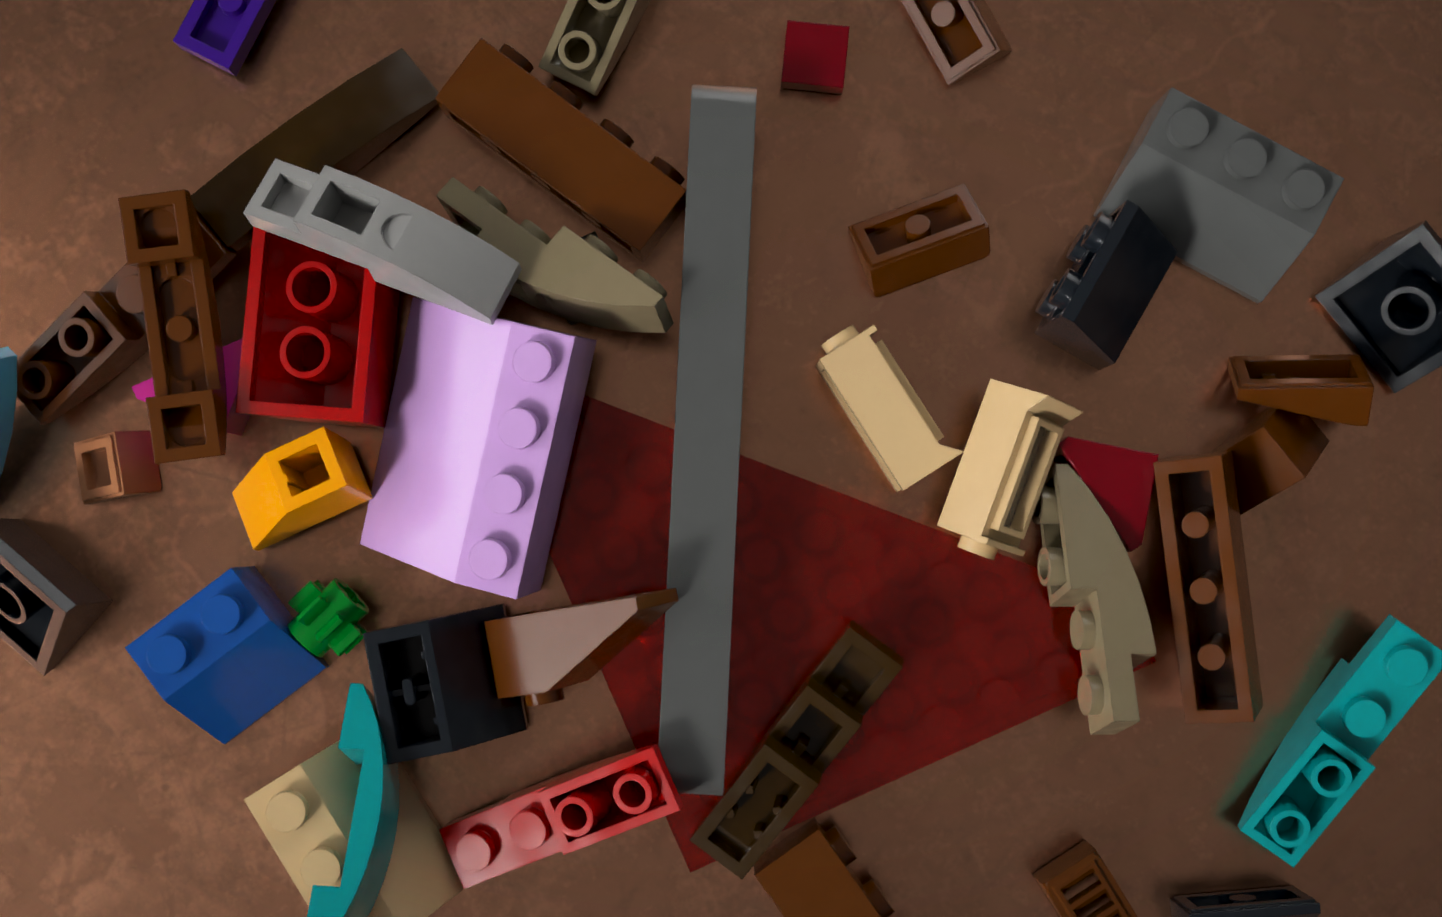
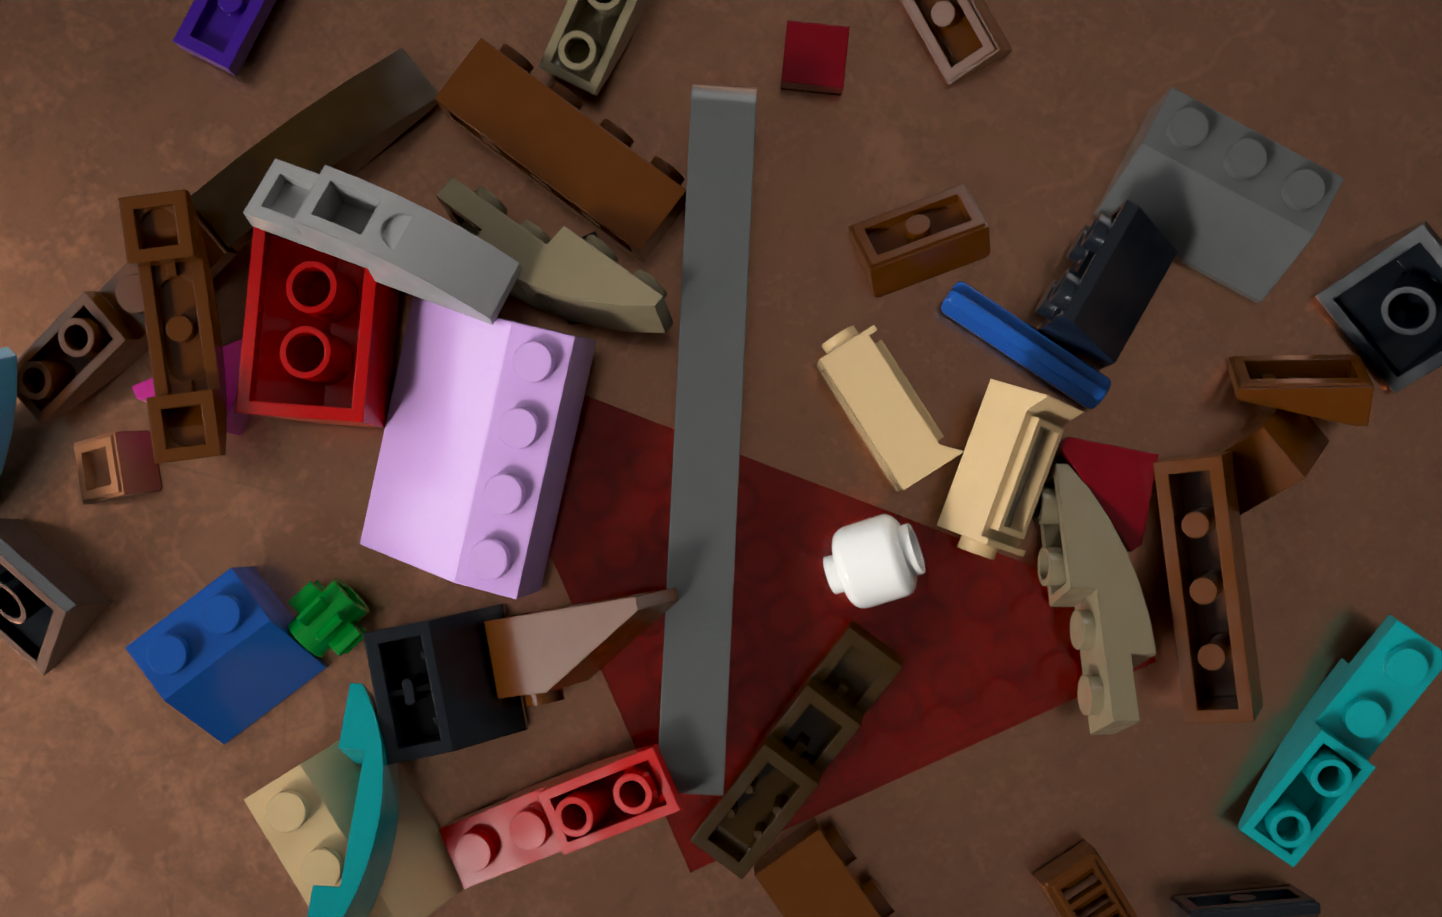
(300, 487): light orange slope -> none
(874, 561): none -> white head
(1025, 345): none -> blue axle

